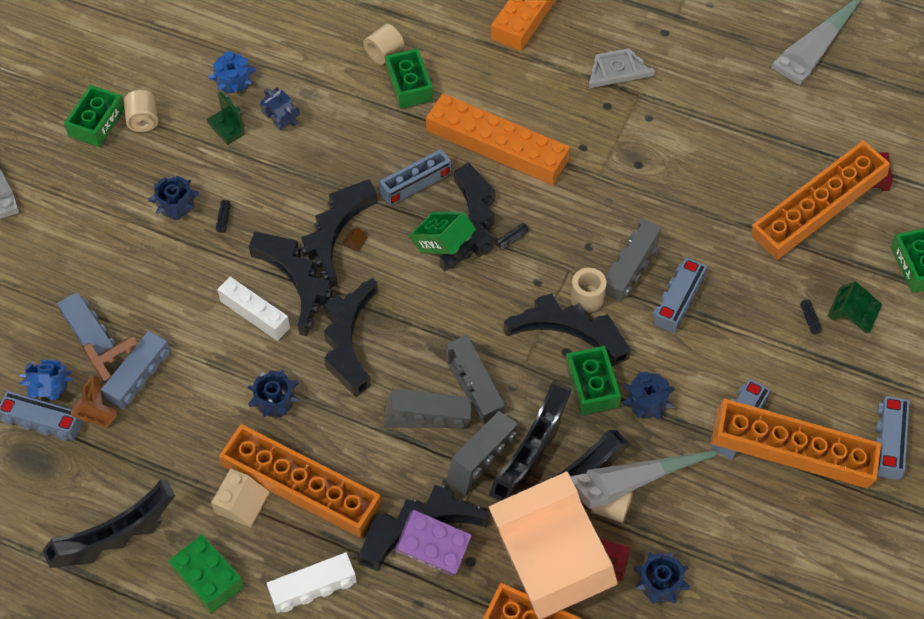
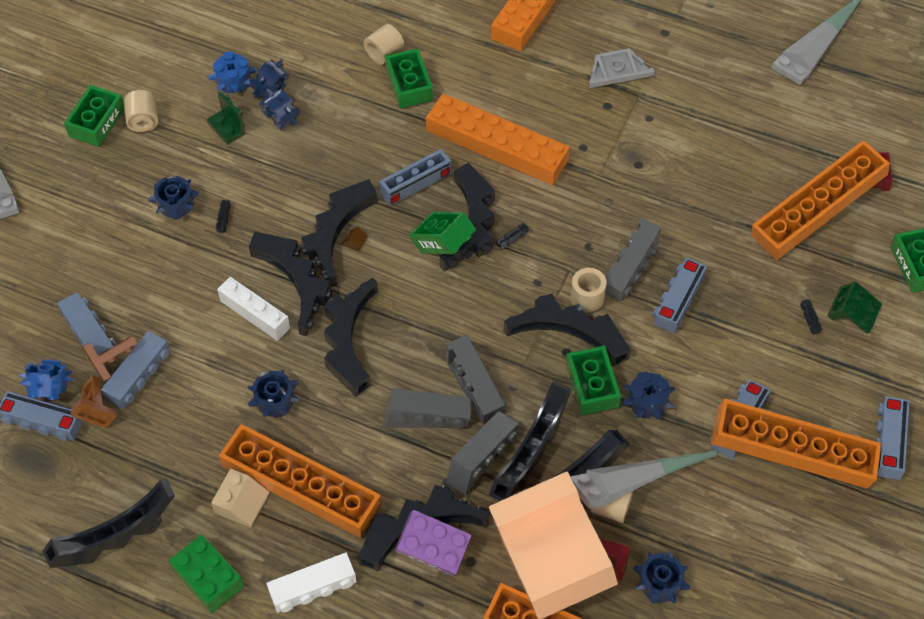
(269, 76): none -> dark blue brick

